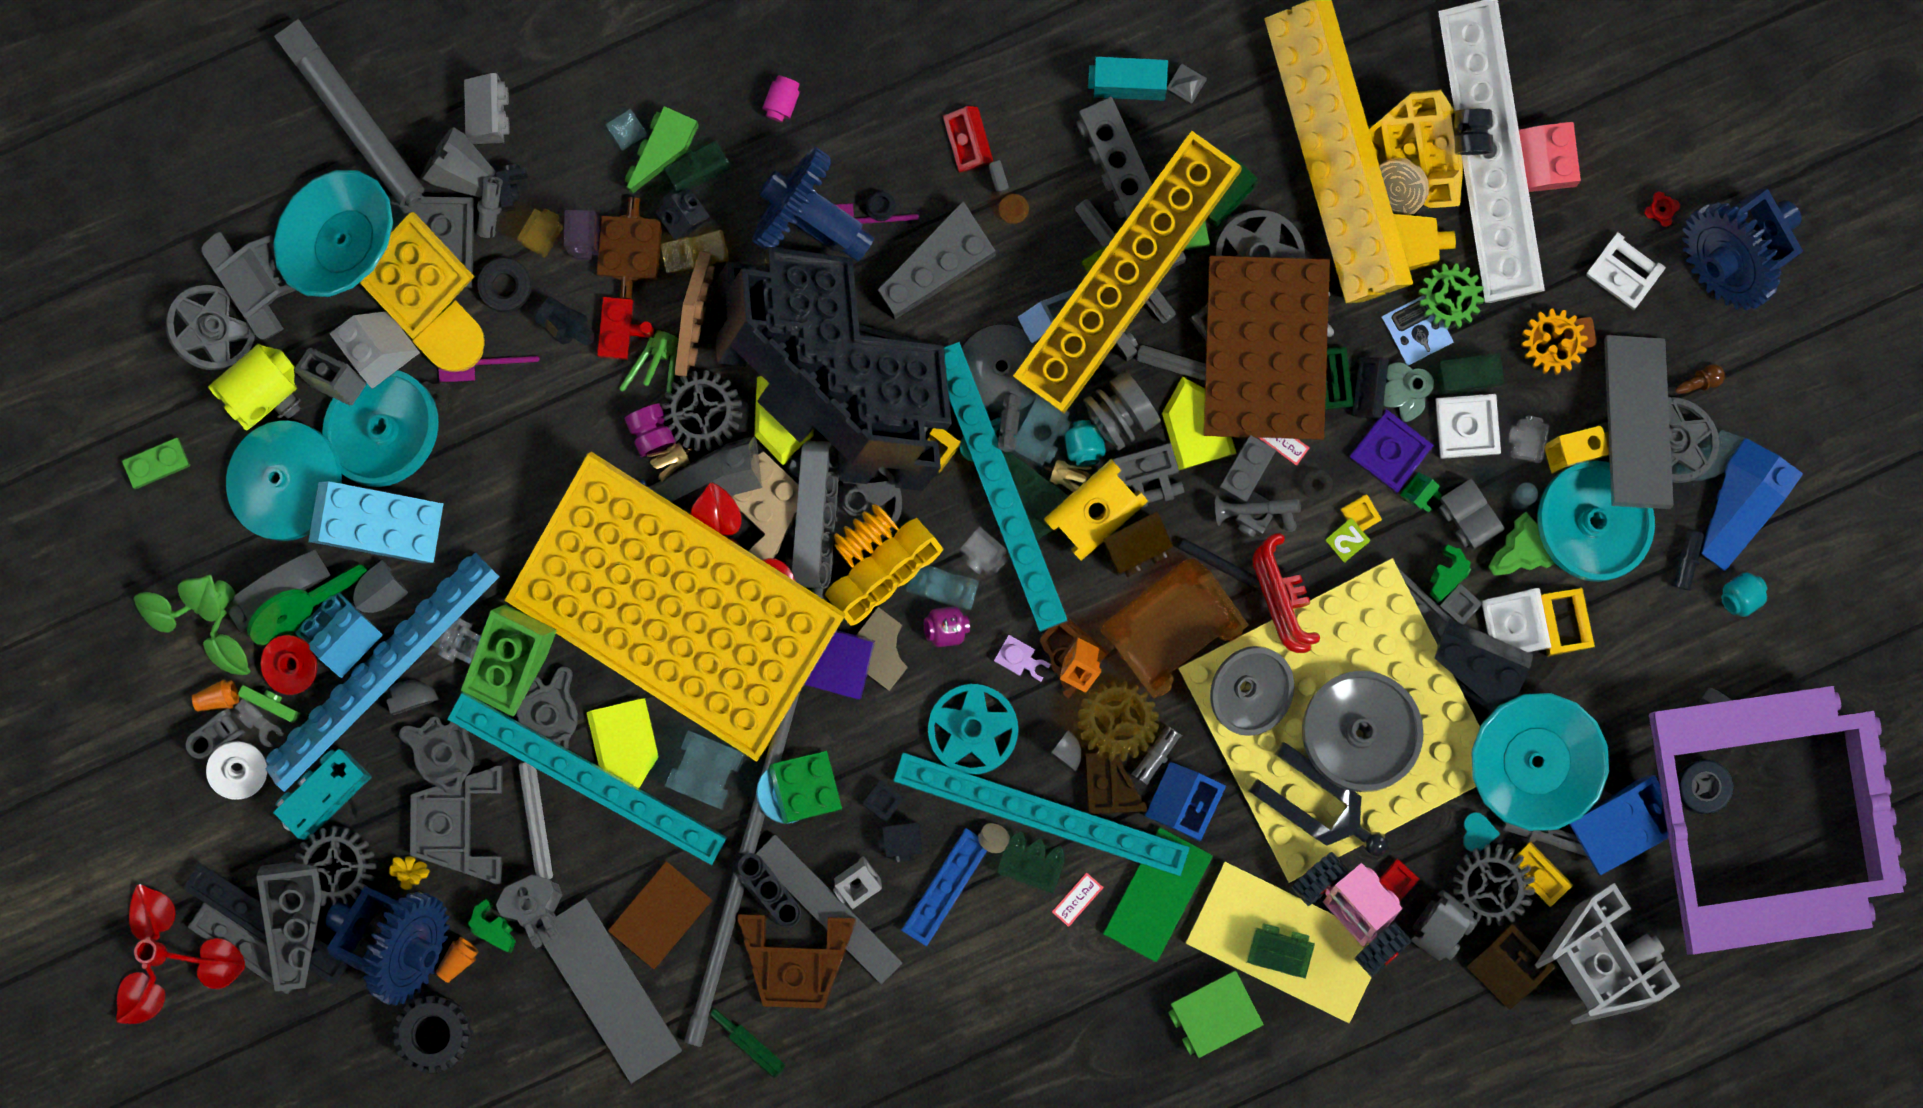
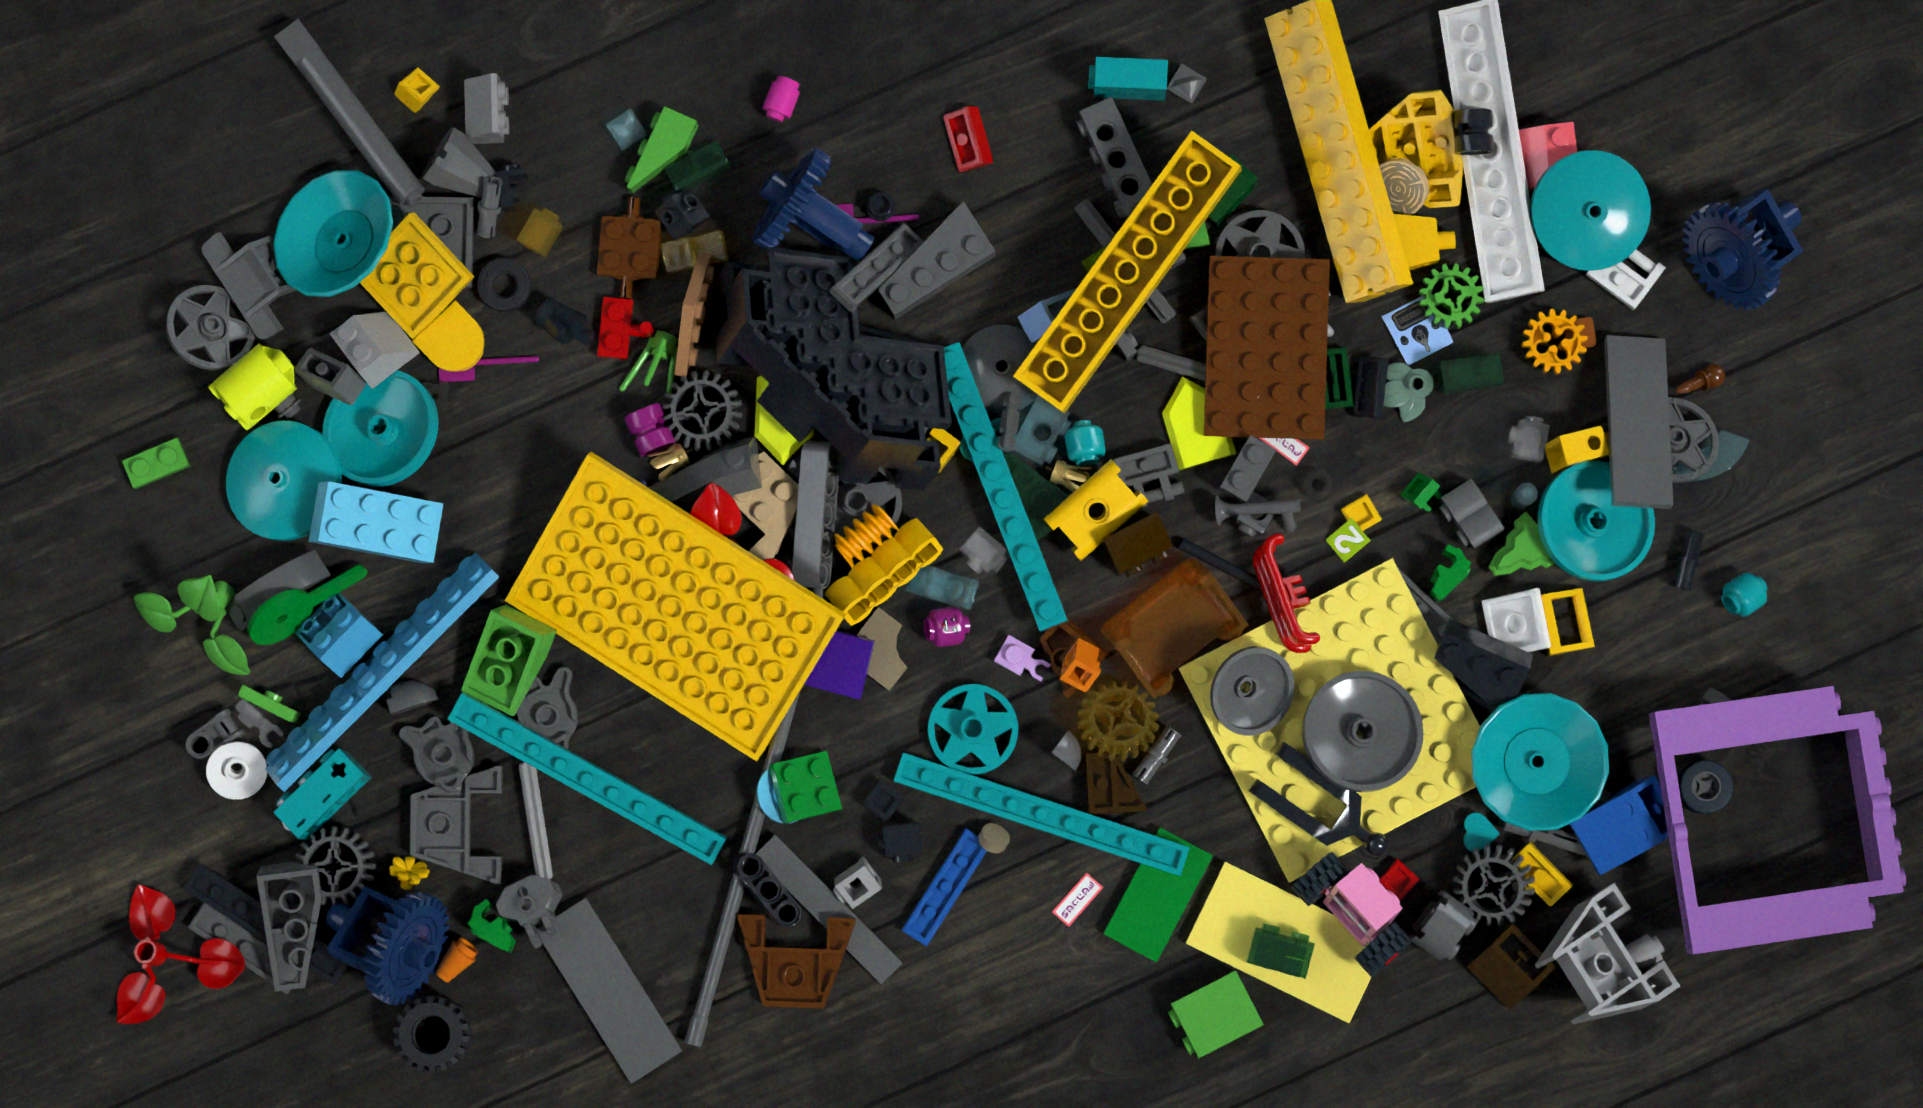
(217, 696): orange cone -> none
(277, 667): red dish -> none
(378, 589): dark grey brick -> none
(416, 89): none -> yellow slope
(458, 642): clear brick -> none
(581, 233): clear purple brick -> none
(624, 740): neon yellow tile -> none
(660, 915): reddish brown tile -> none
(705, 770): clear light blue piece -> none
(750, 1045): dark green axle -> none
(876, 267): none -> dark grey tile
(999, 178): dark grey tile -> none
(1013, 209): clear orange plate -> none
(1030, 865): clear green plate -> none
(1121, 410): dark grey wheel -> none
(1185, 801): blue slope -> none
(1391, 451): dark purple tile -> none
(1460, 604): dark grey plate -> none
(1468, 426): white tile -> none
(1563, 206): none -> teal dish
(1670, 205): red plate -> none
(1750, 494): blue wedge -> none

